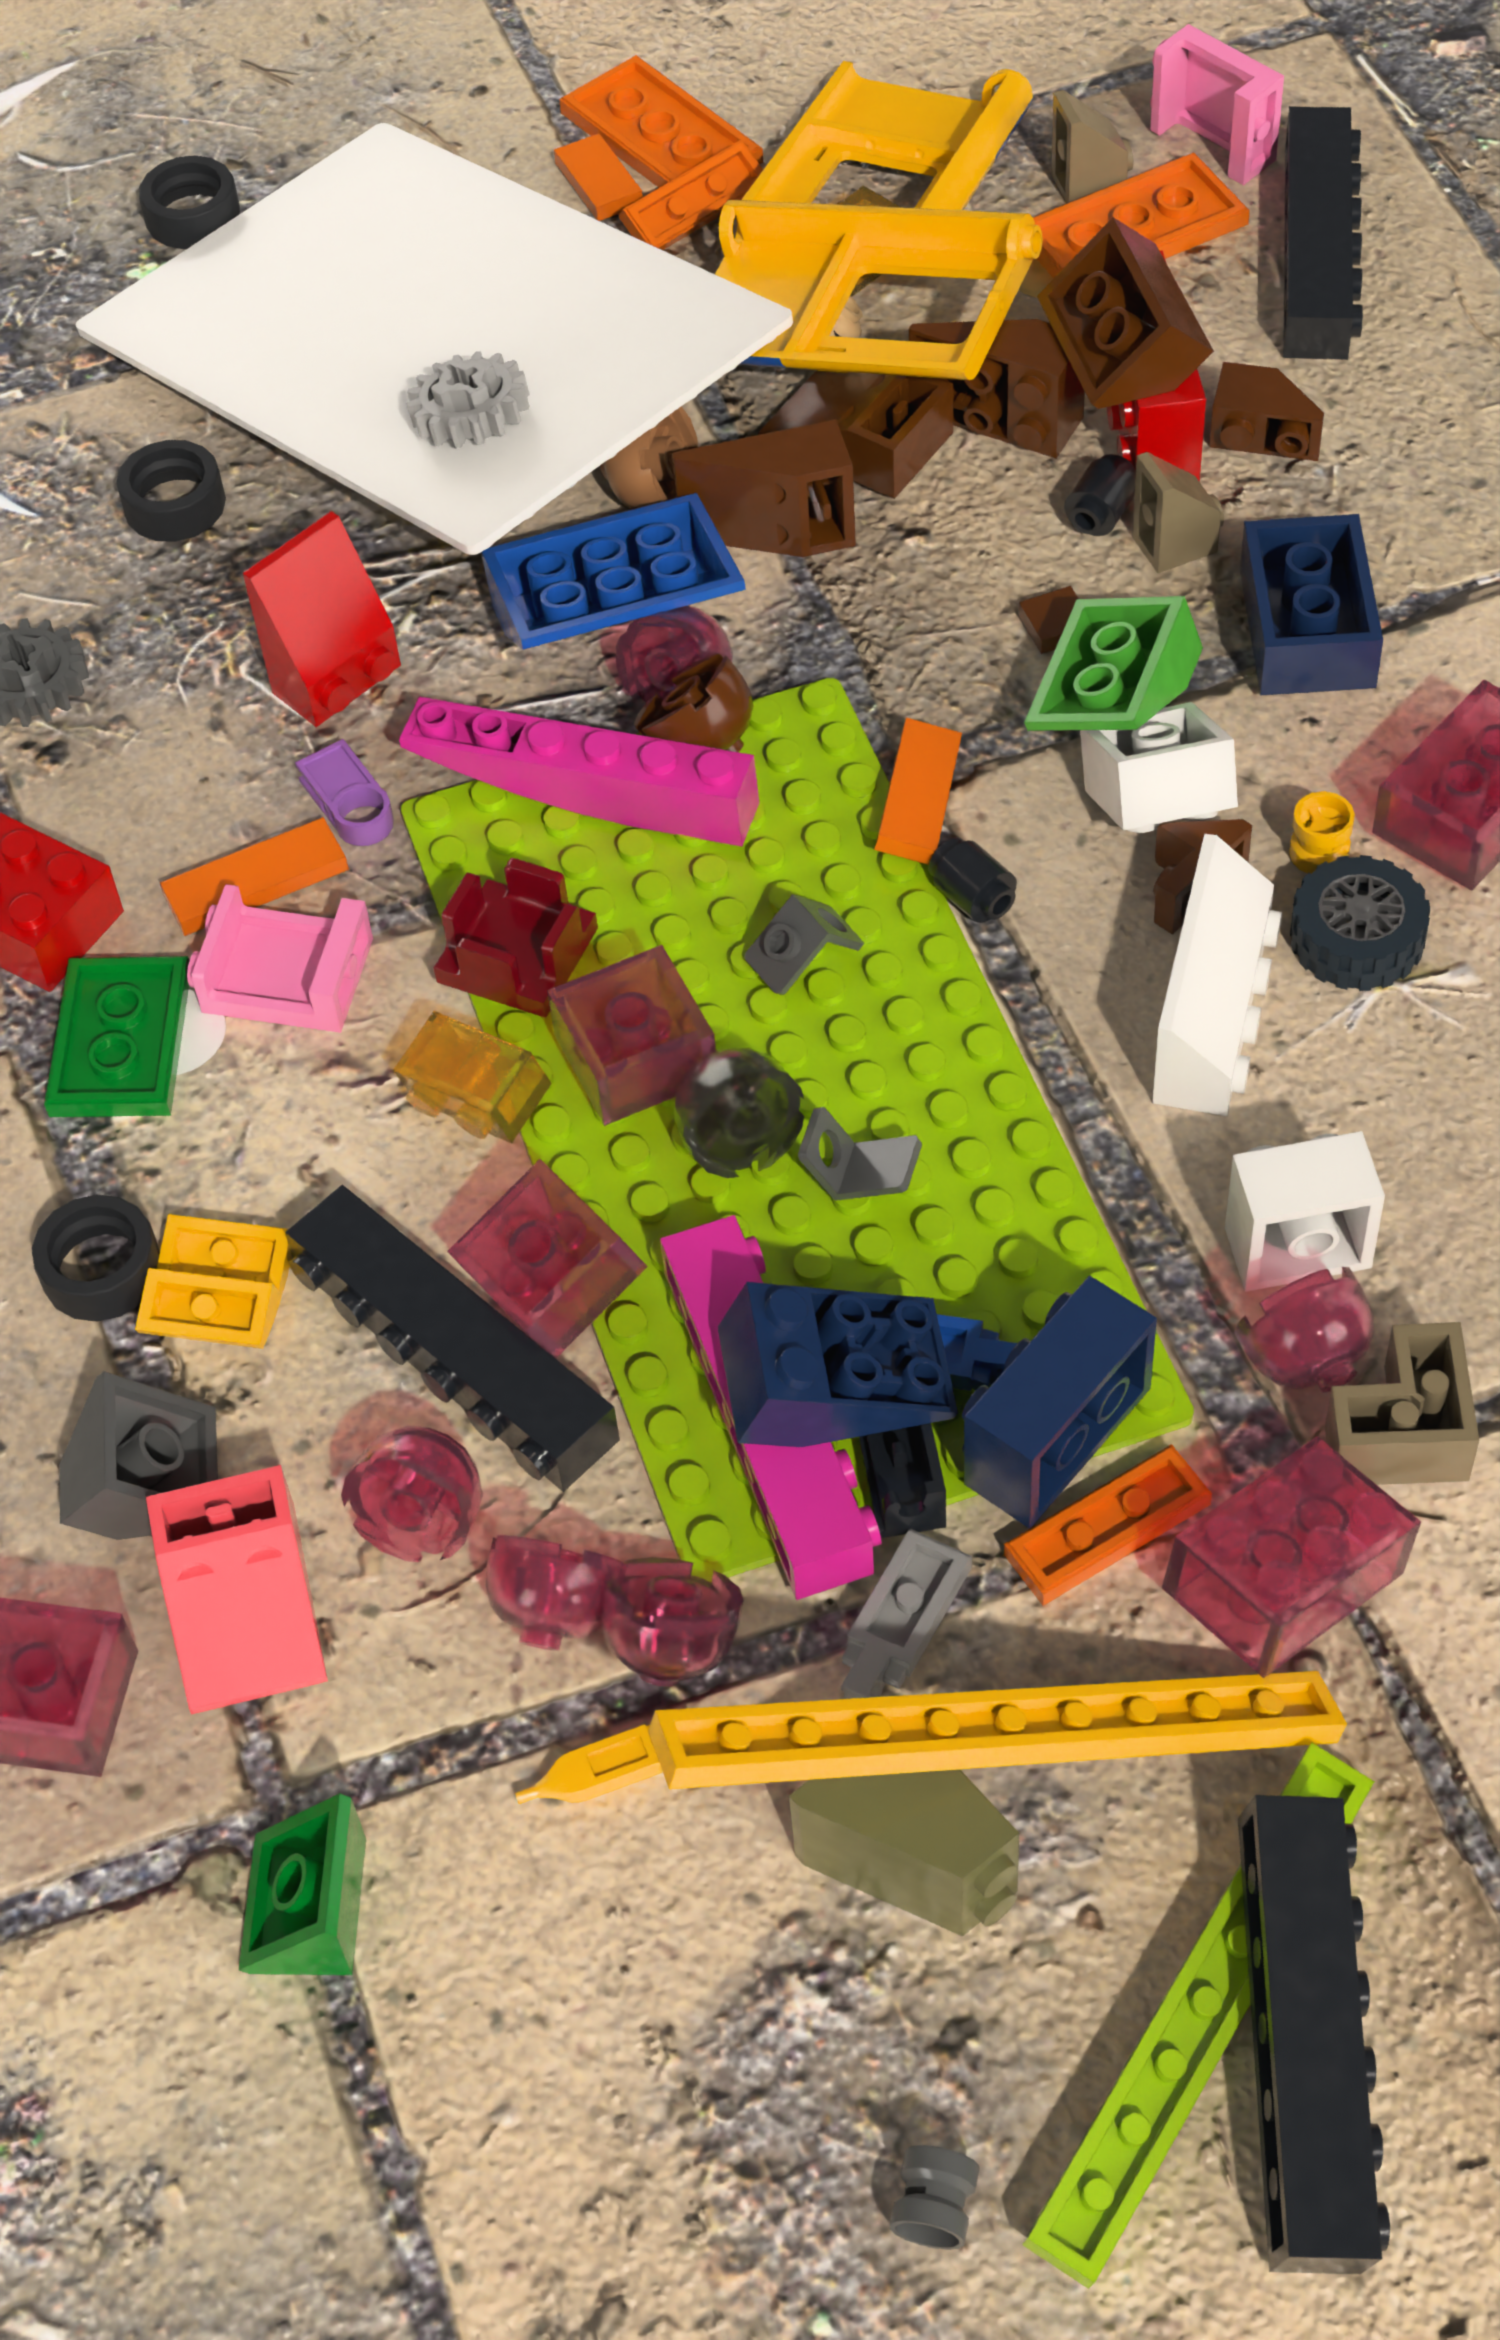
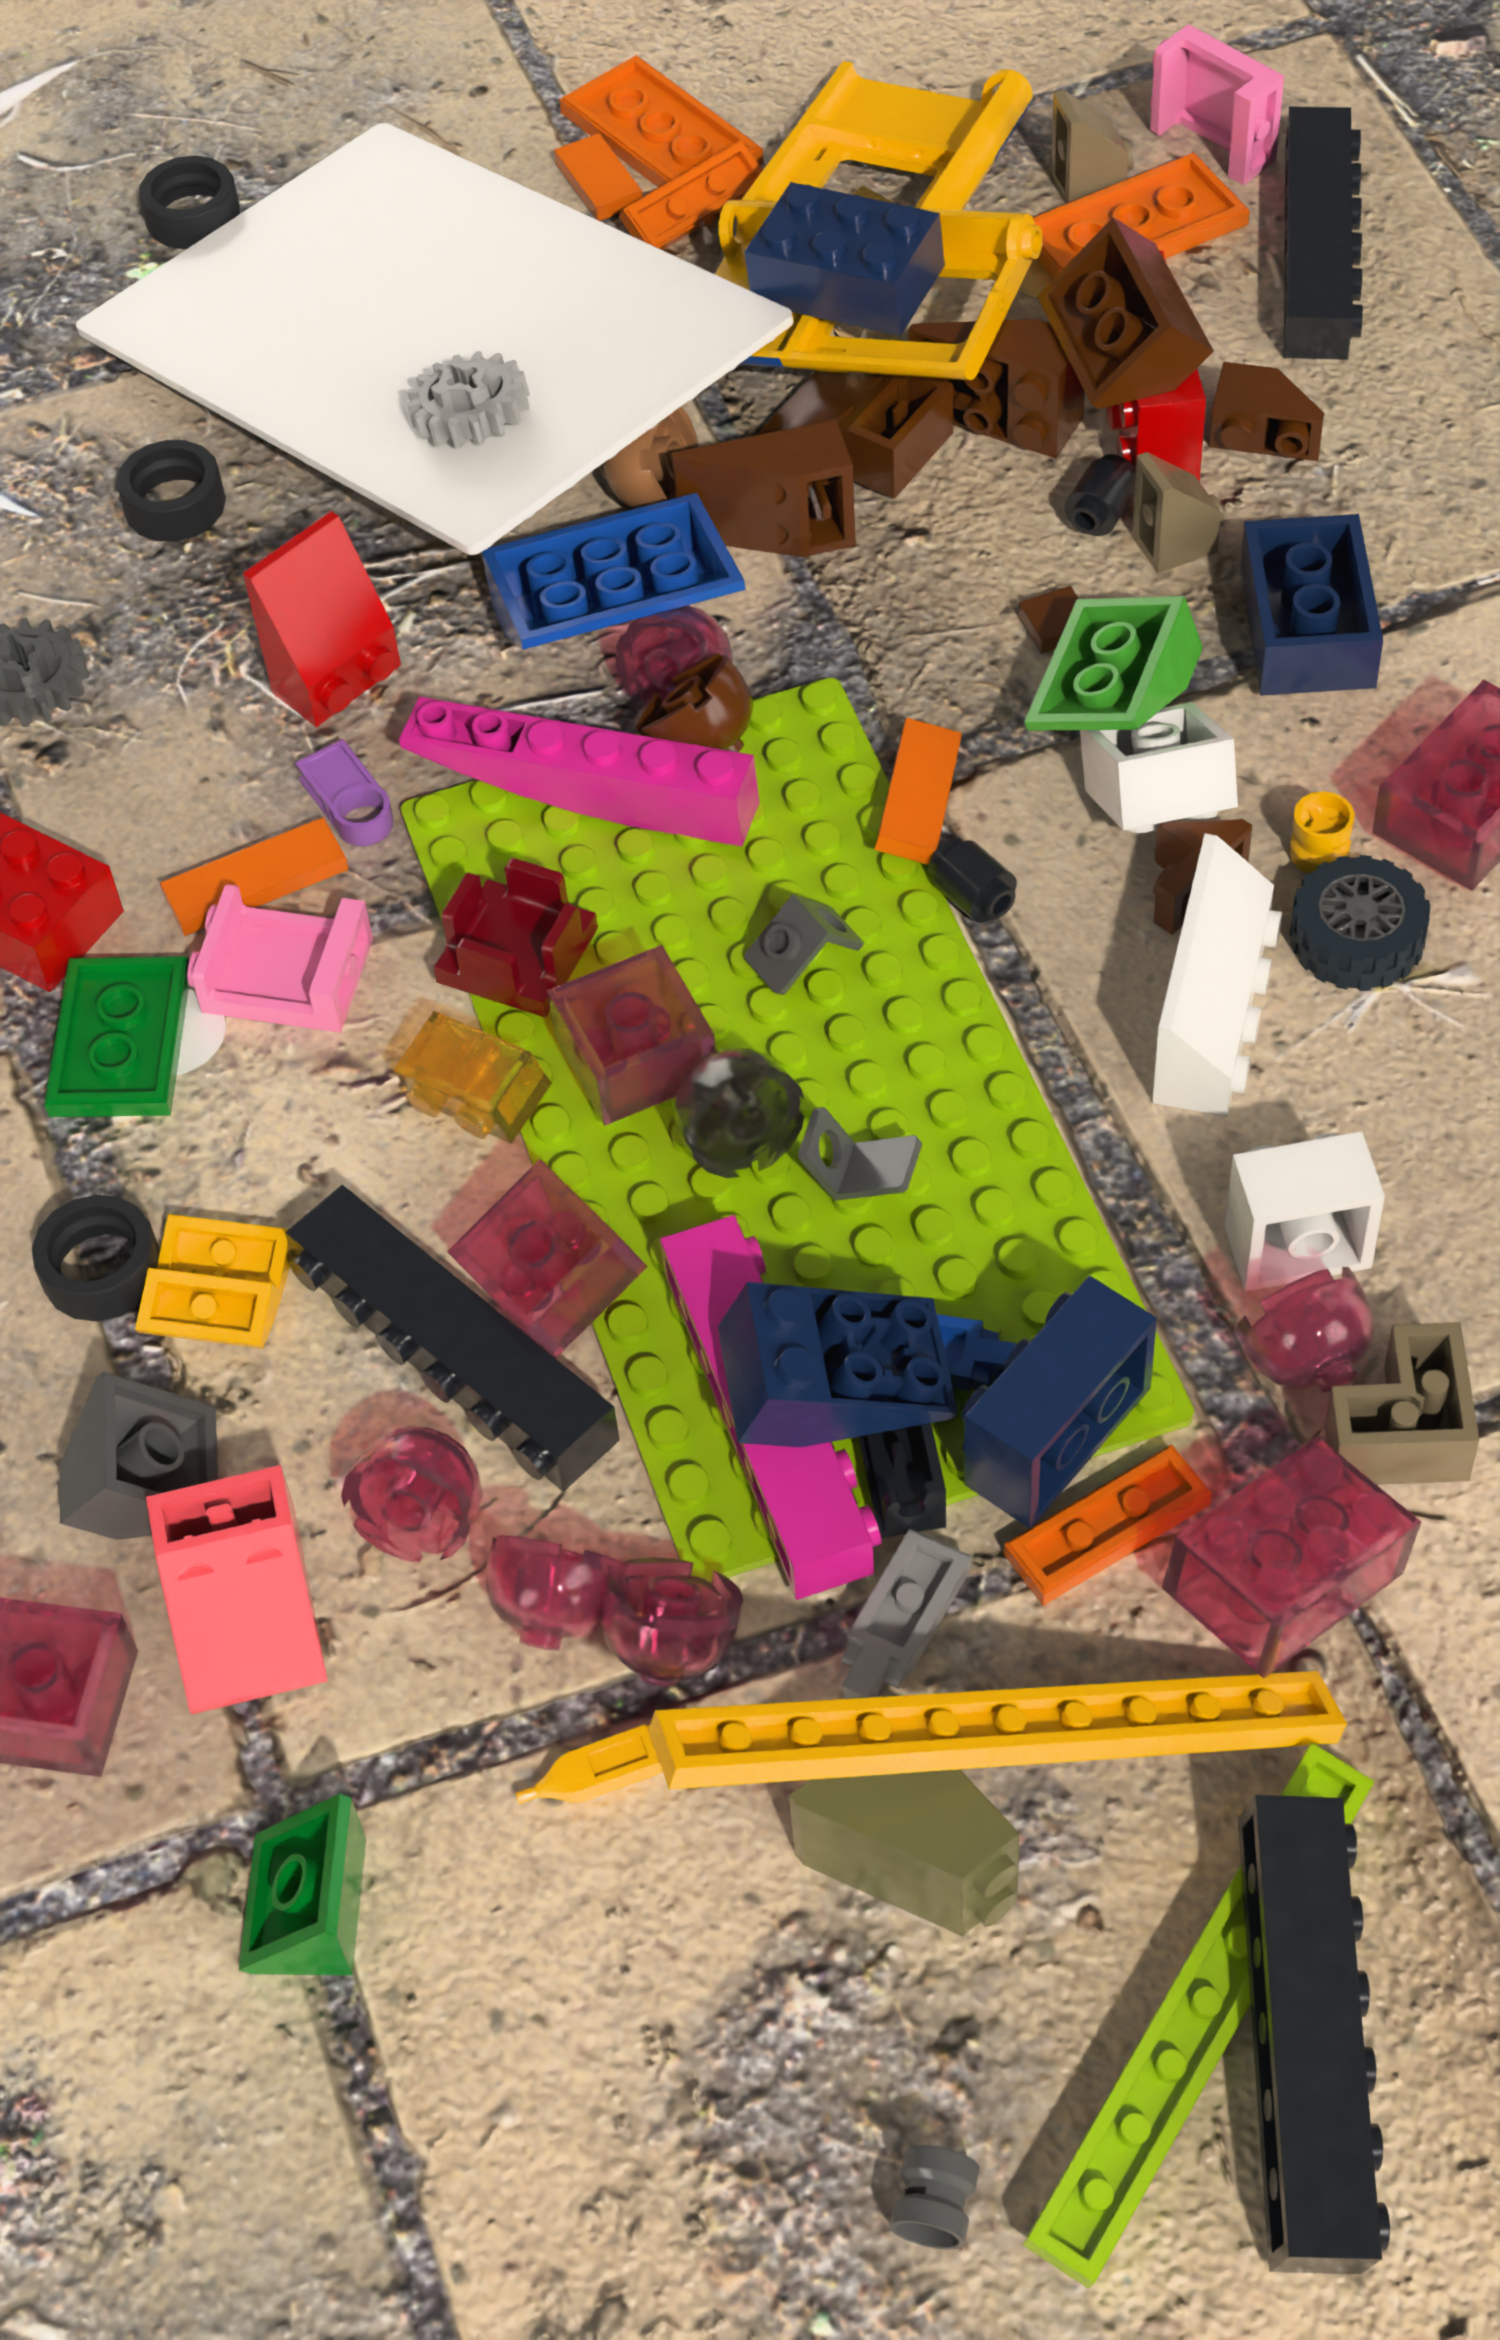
(846, 257): none -> dark blue brick

